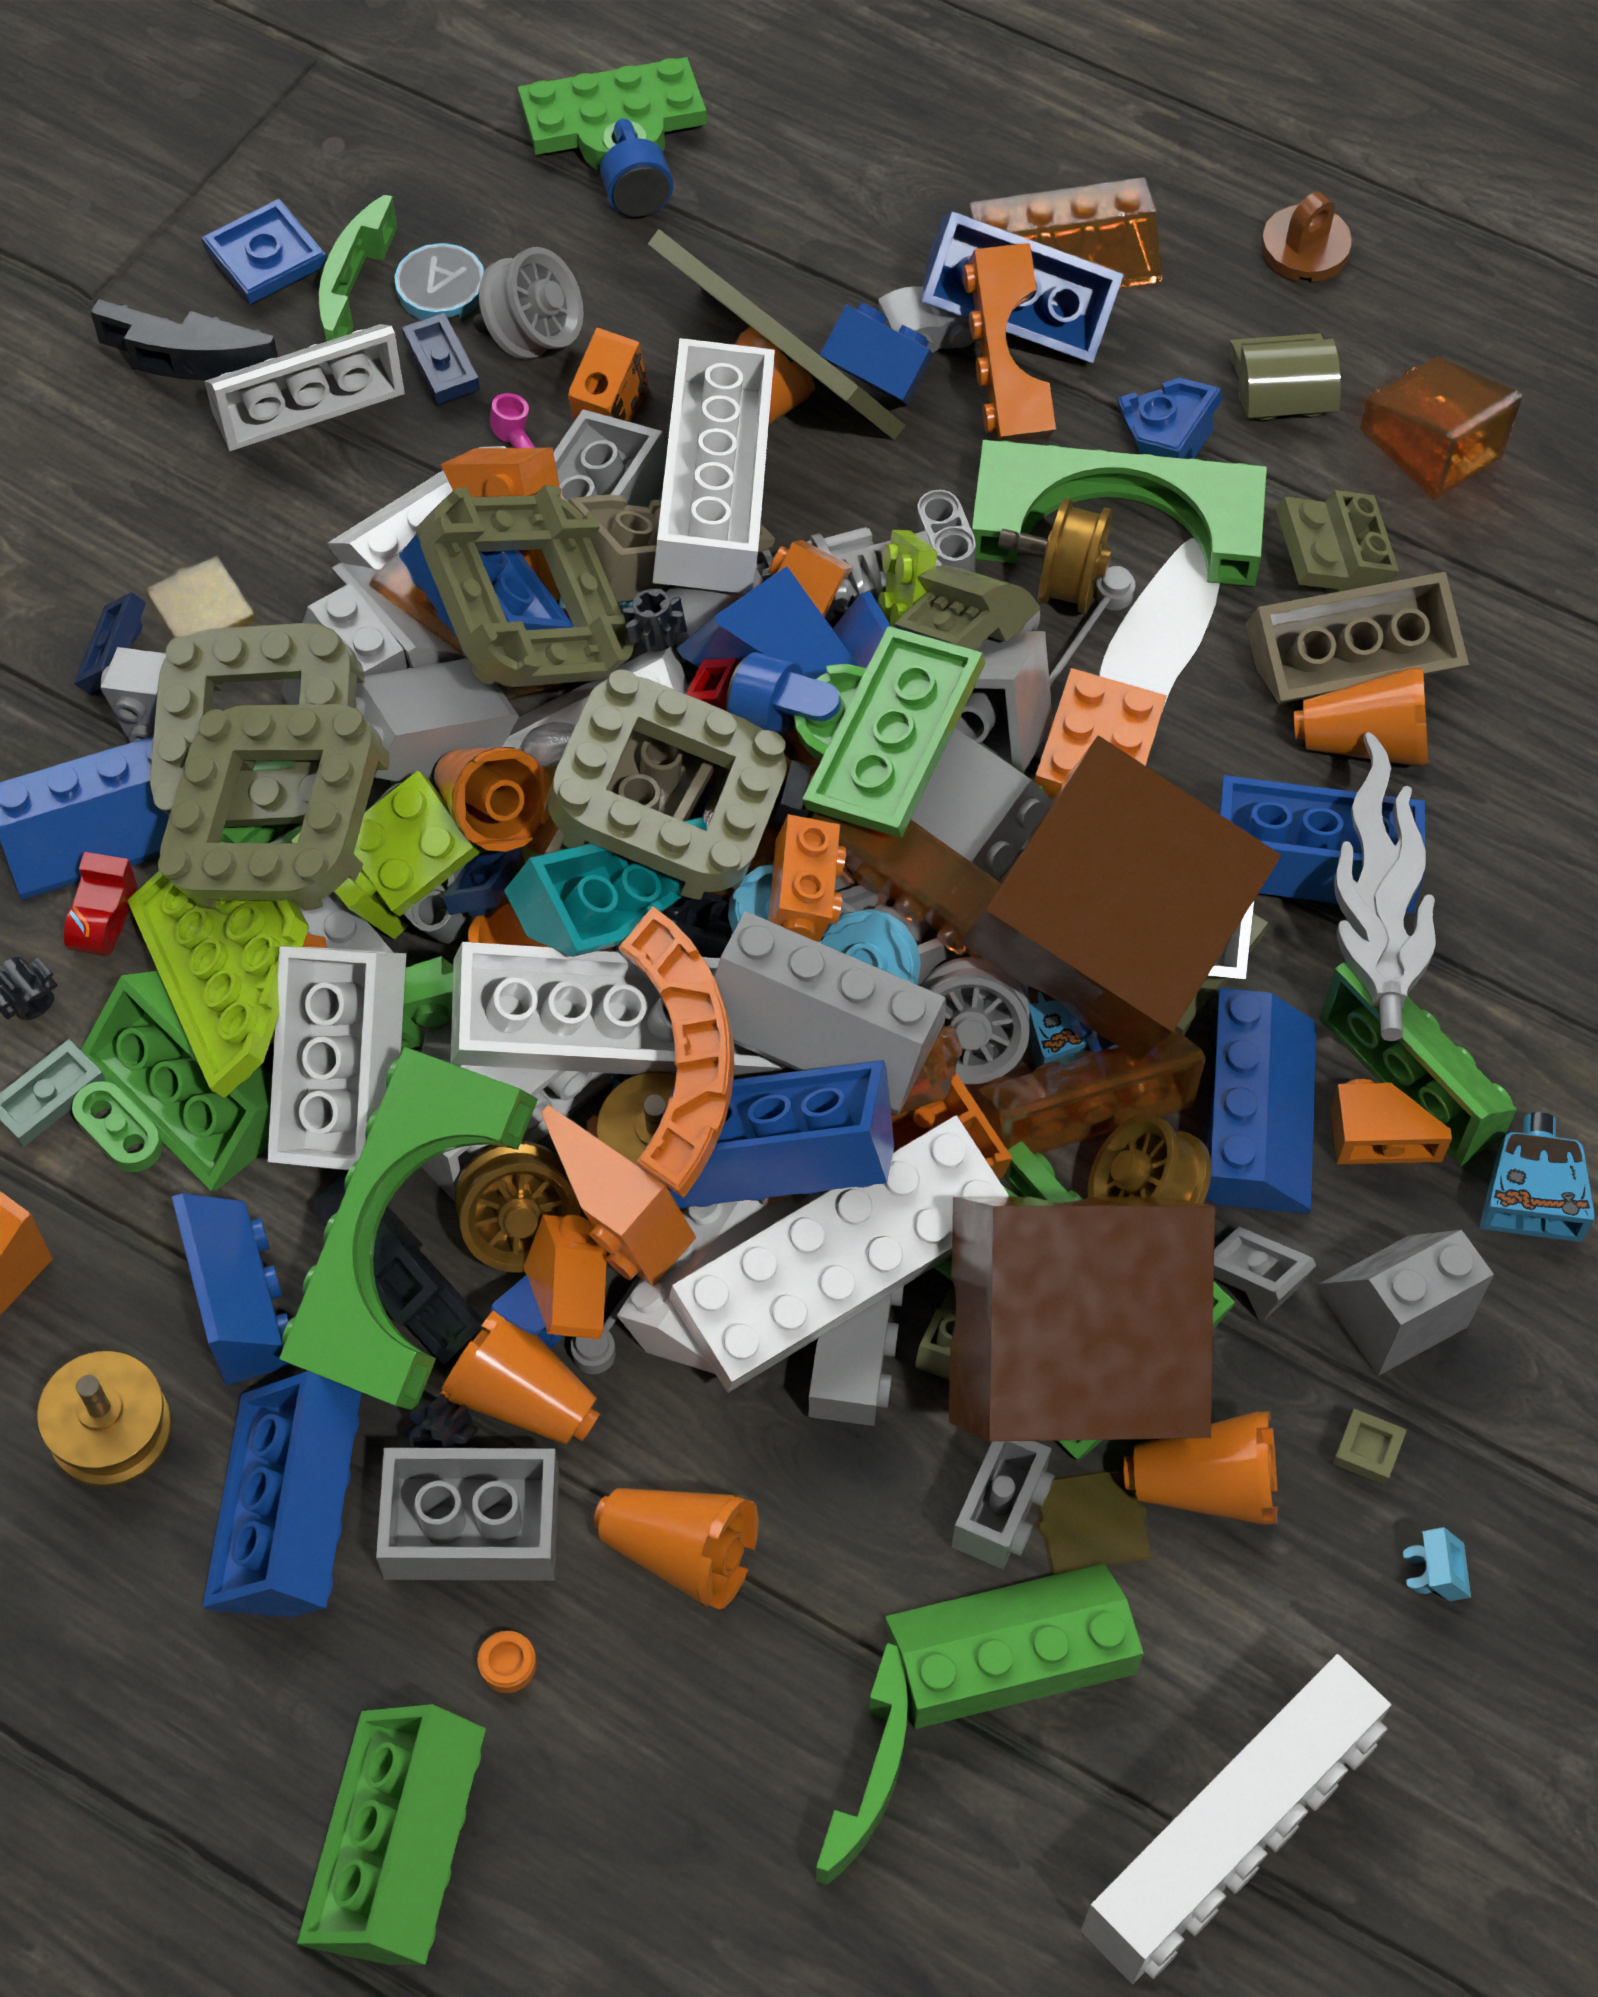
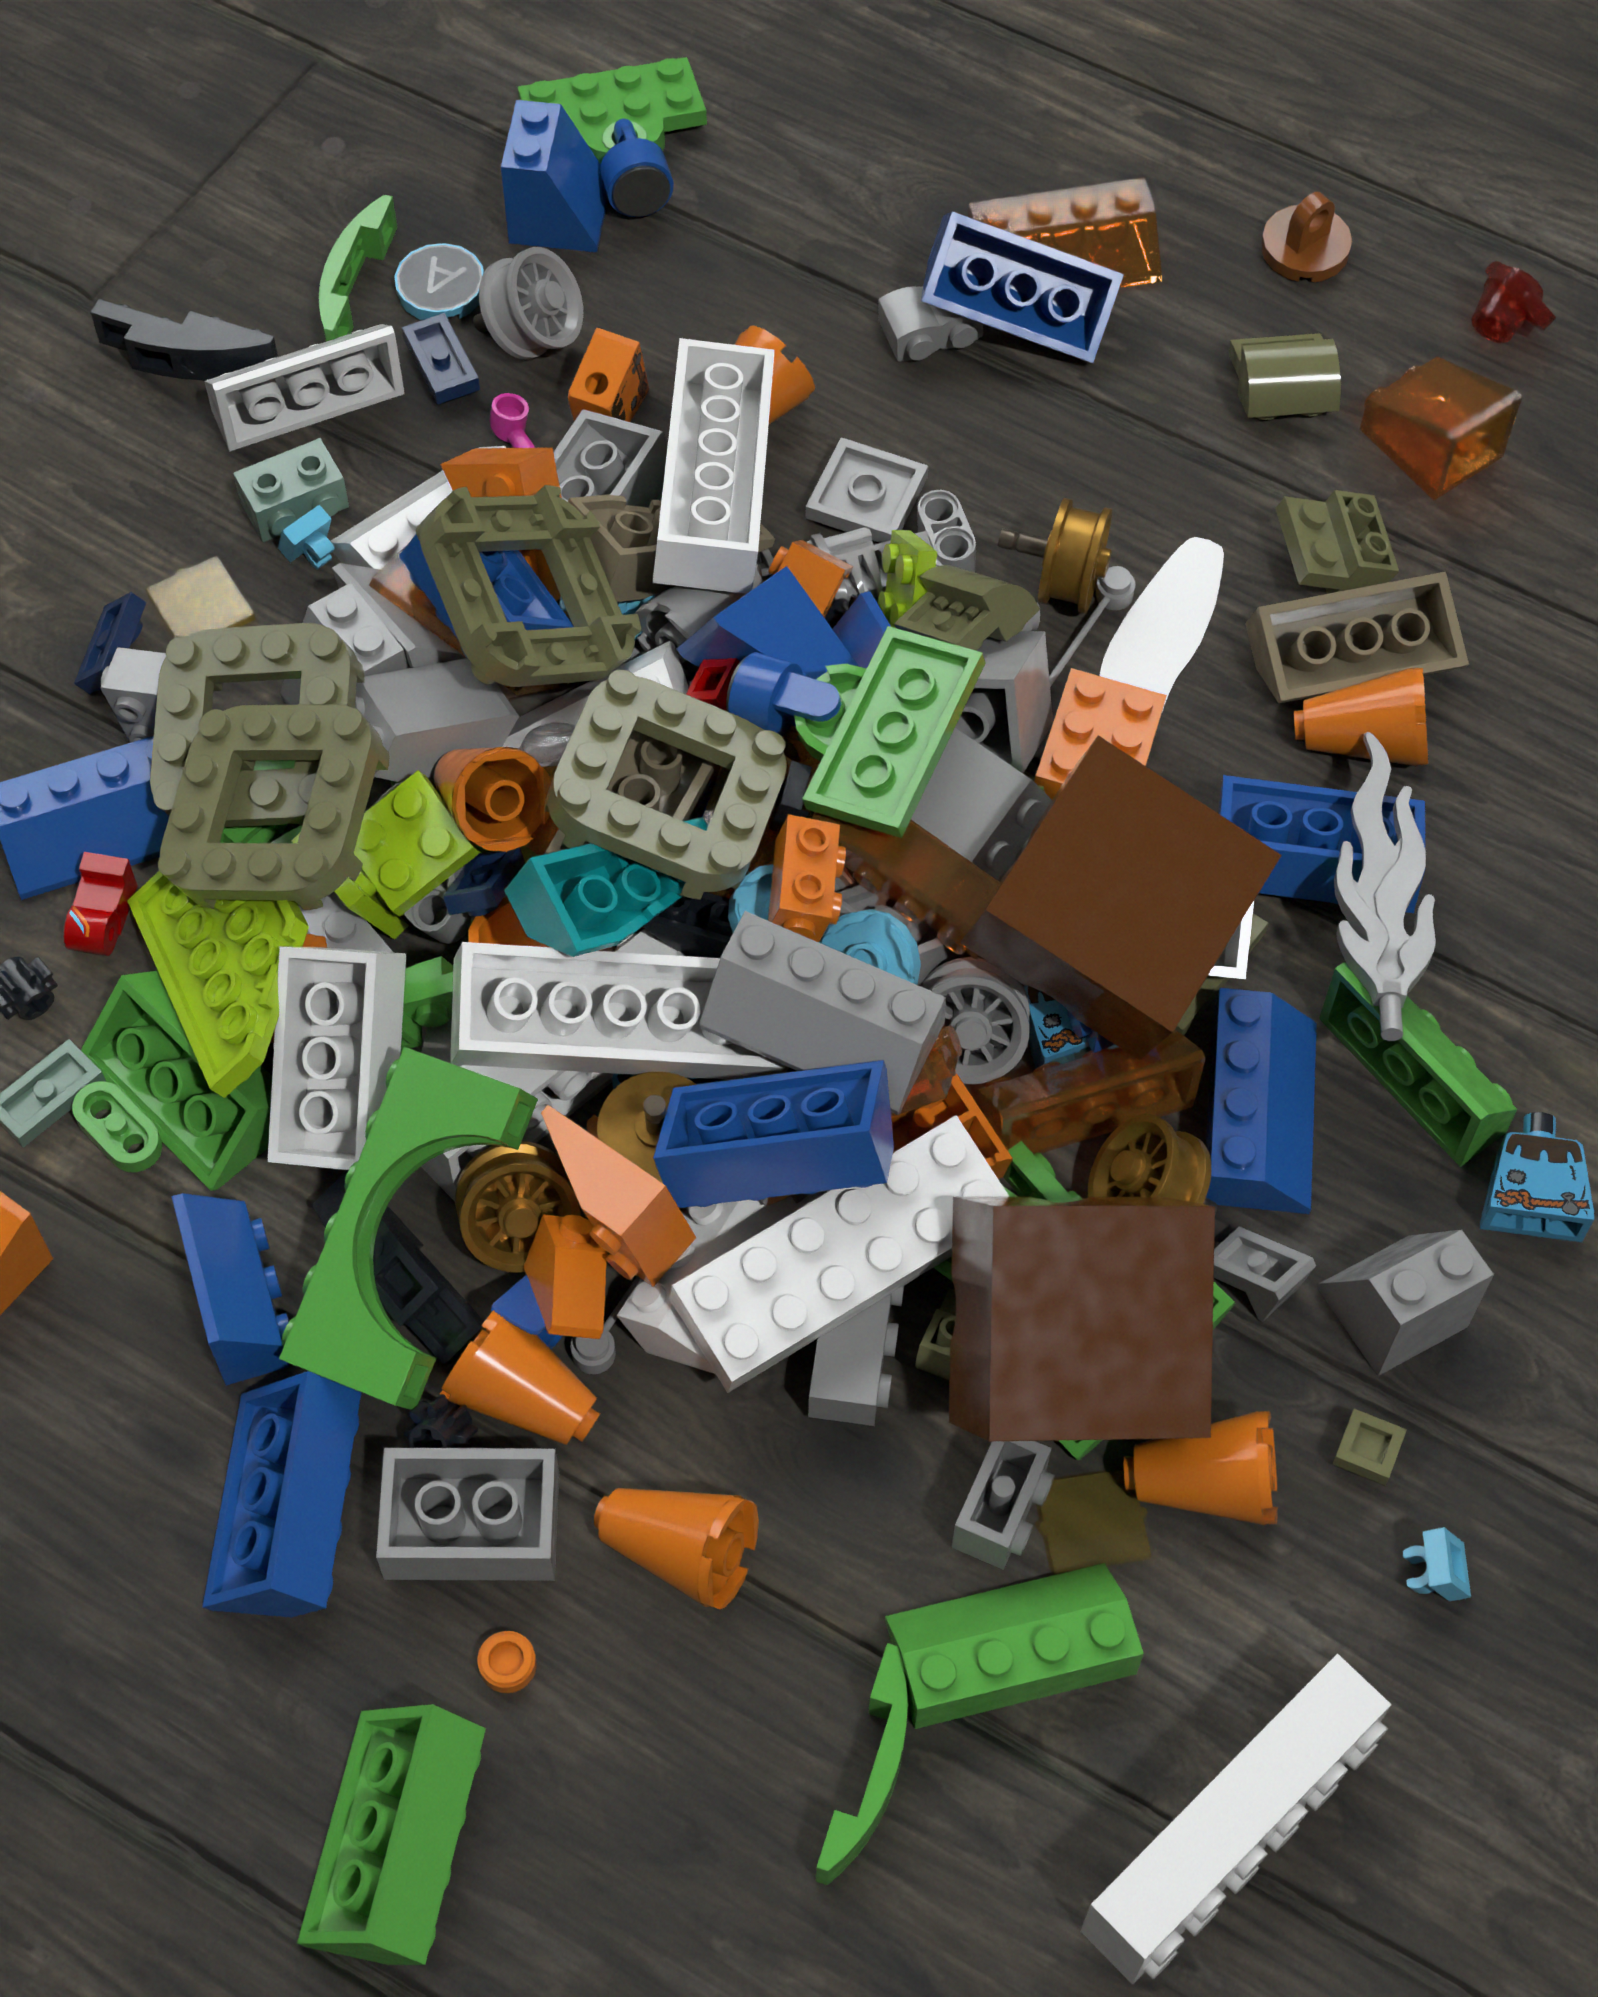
(104, 1419): pearl gold wheel -> none
(264, 251): plate -> none
(289, 487): none -> sand green brick
(309, 537): none -> medium azure tile
(551, 181): none -> blue slope
(654, 619): black gear -> none
(701, 1051): orange tile -> none
(777, 334): olive tile -> none
(866, 490): none -> light grey plate
(877, 353): blue brick -> none
(1017, 403): orange arch -> none
(1171, 419): blue plate -> none
(1211, 499): arch -> none
(1384, 1126): orange slope -> none
(1509, 301): none -> clear red piece

